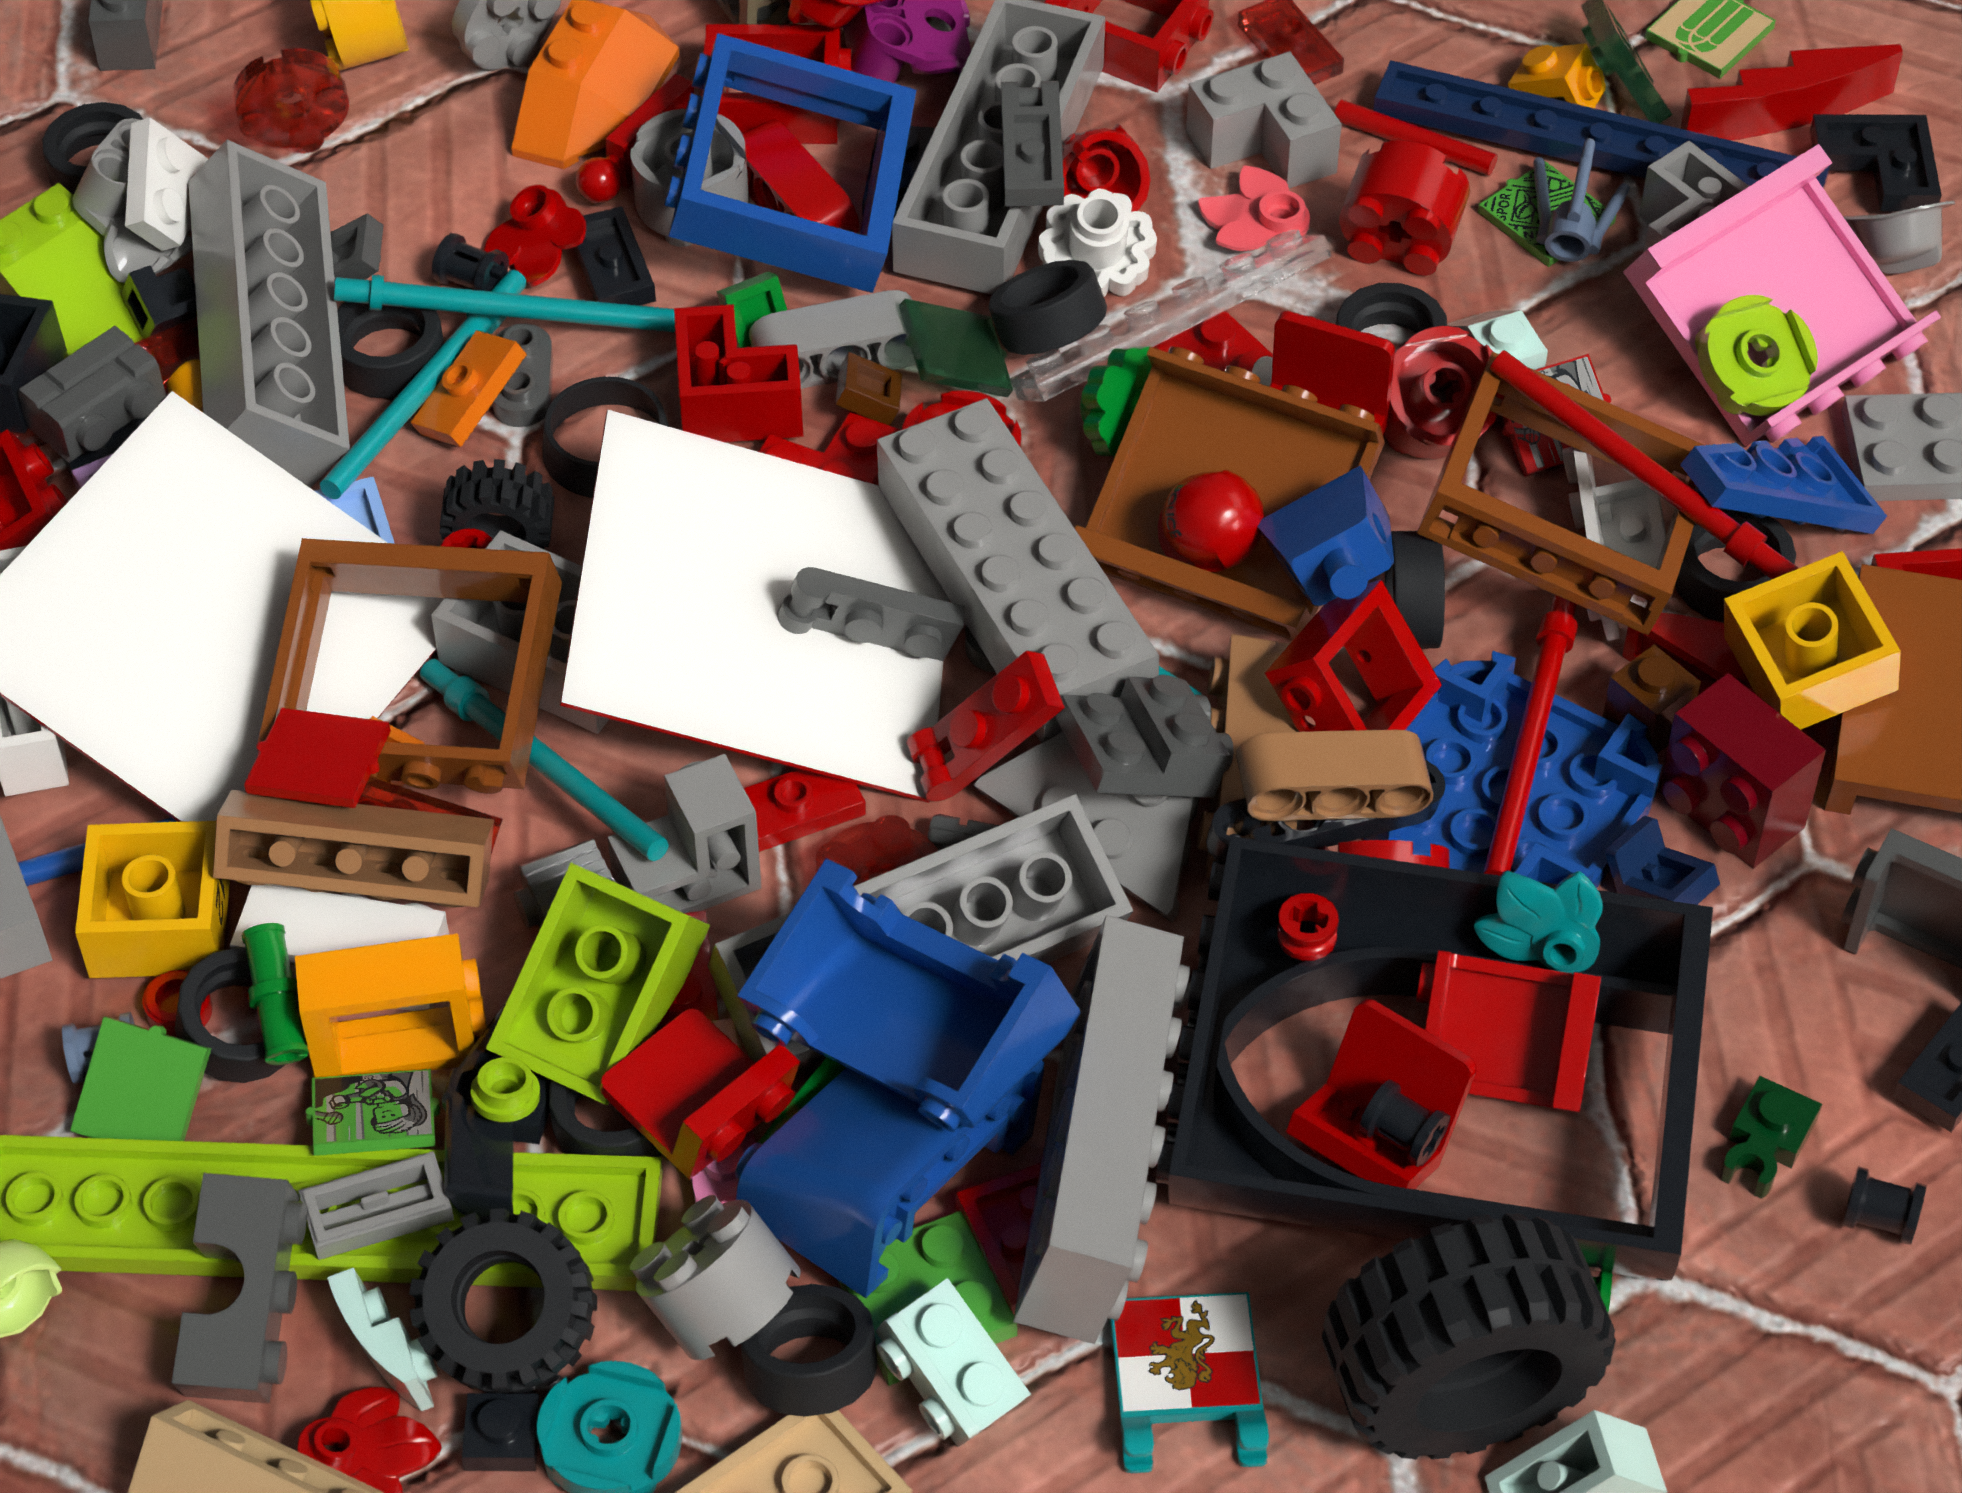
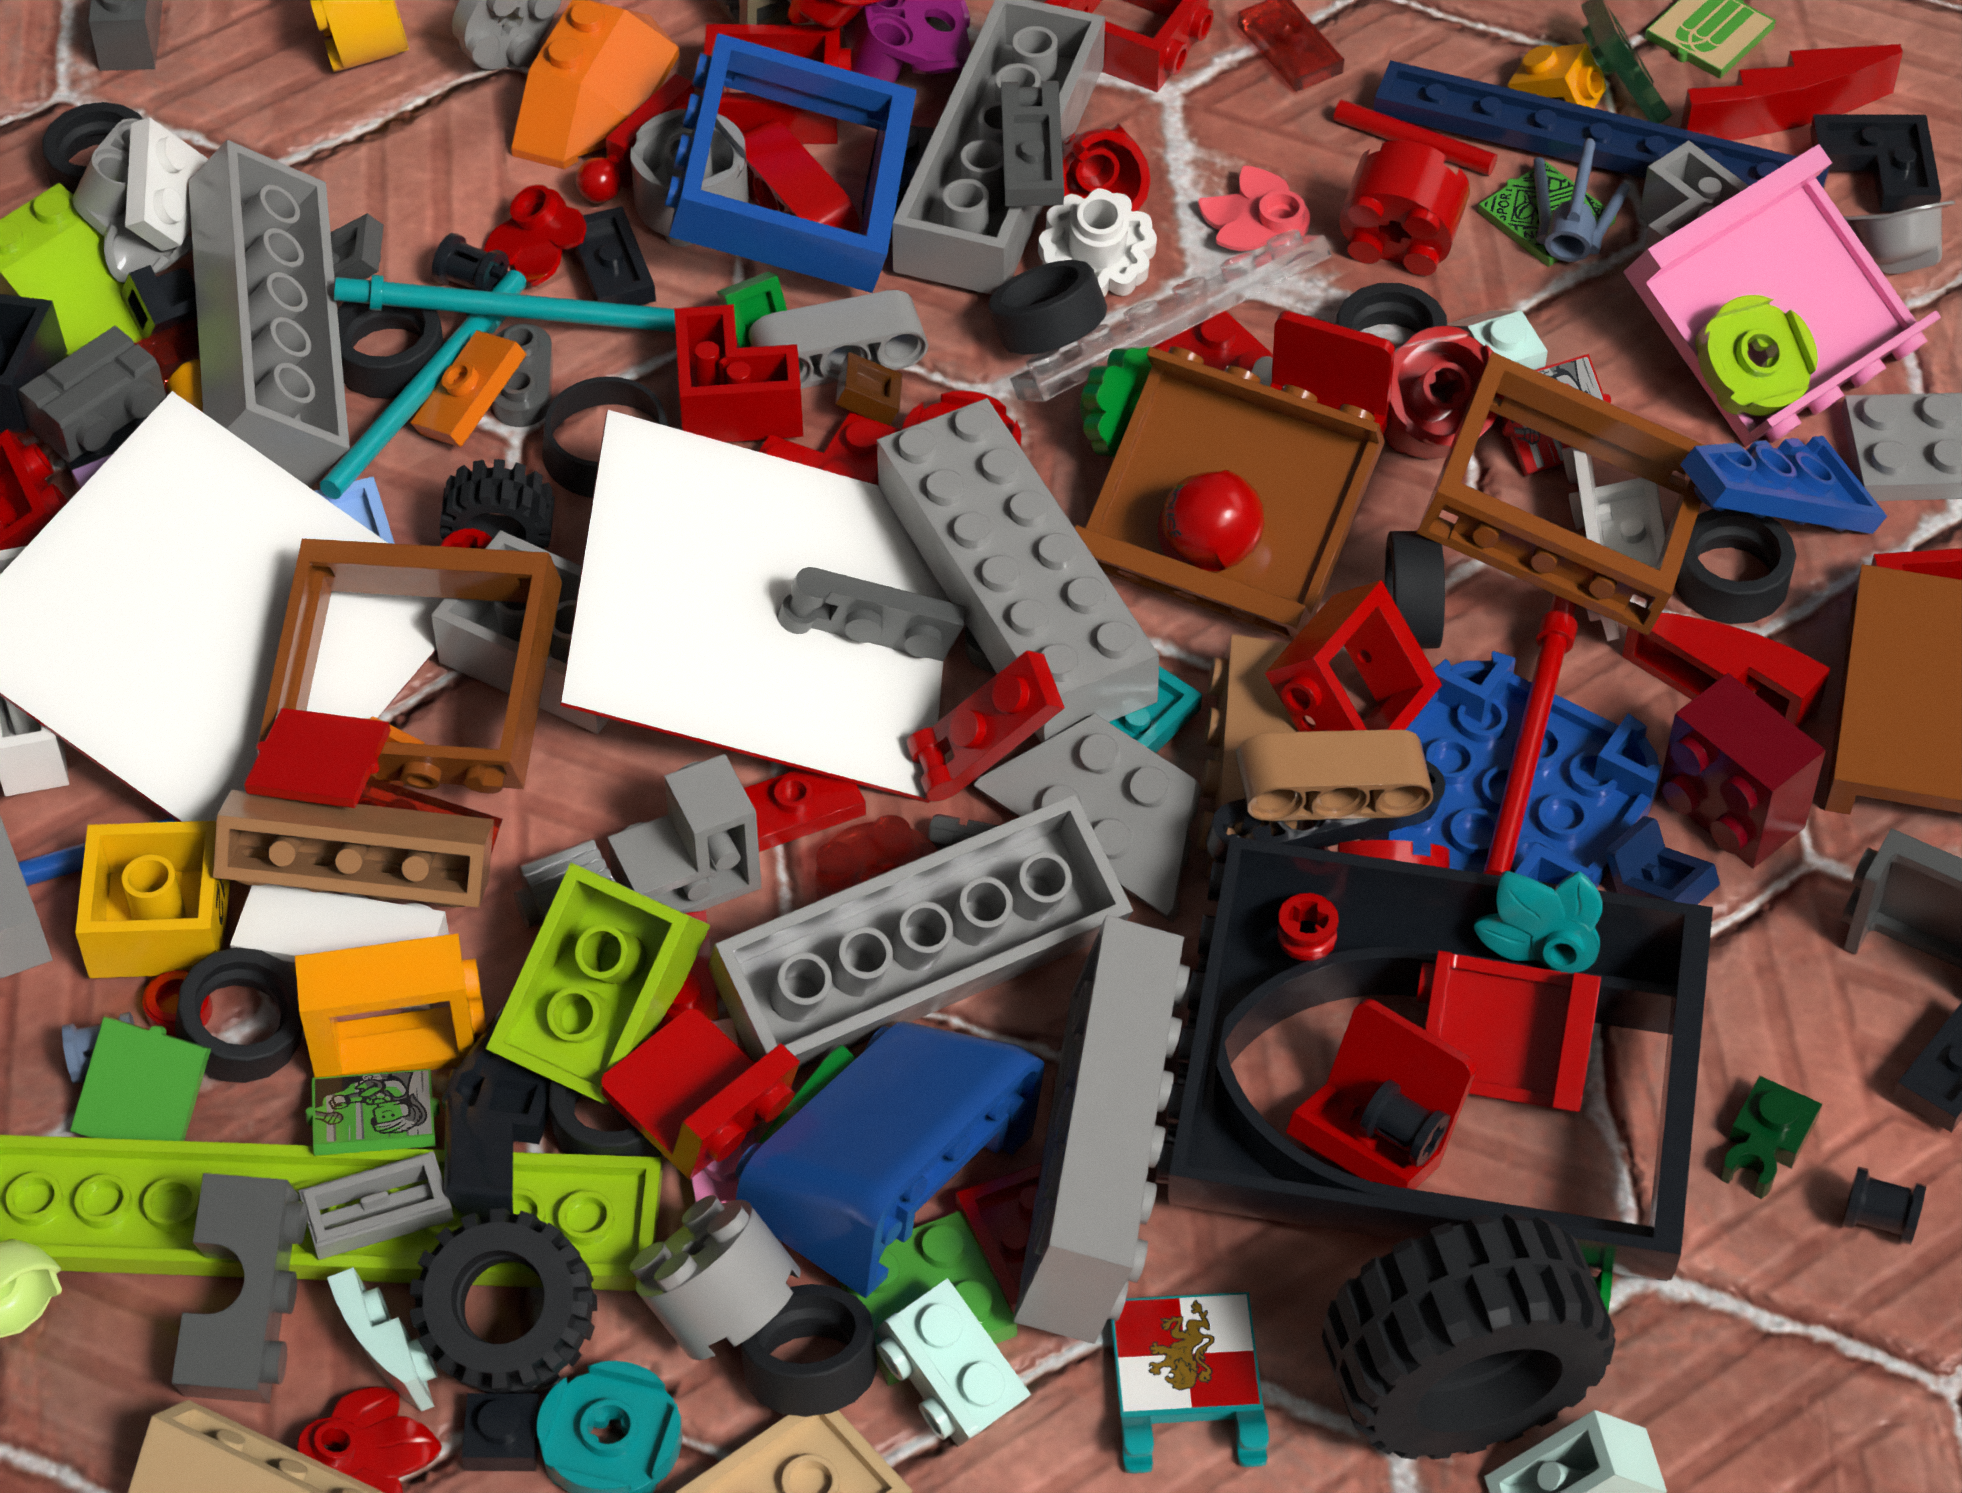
(274, 994): green pin -> none
(296, 124): clear red plate -> none
(473, 702): teal bar -> none
(505, 1090): lime plate -> none
(905, 1001): blue windscreen -> none
(955, 348): clear green piece -> none
(1148, 739): dark grey plate -> none
(1266, 111): light grey brick -> none
(1332, 538): blue torso -> none
(1652, 692): reddish brown brick -> none
(1742, 542): red bar -> none
(1812, 642): yellow brick -> none

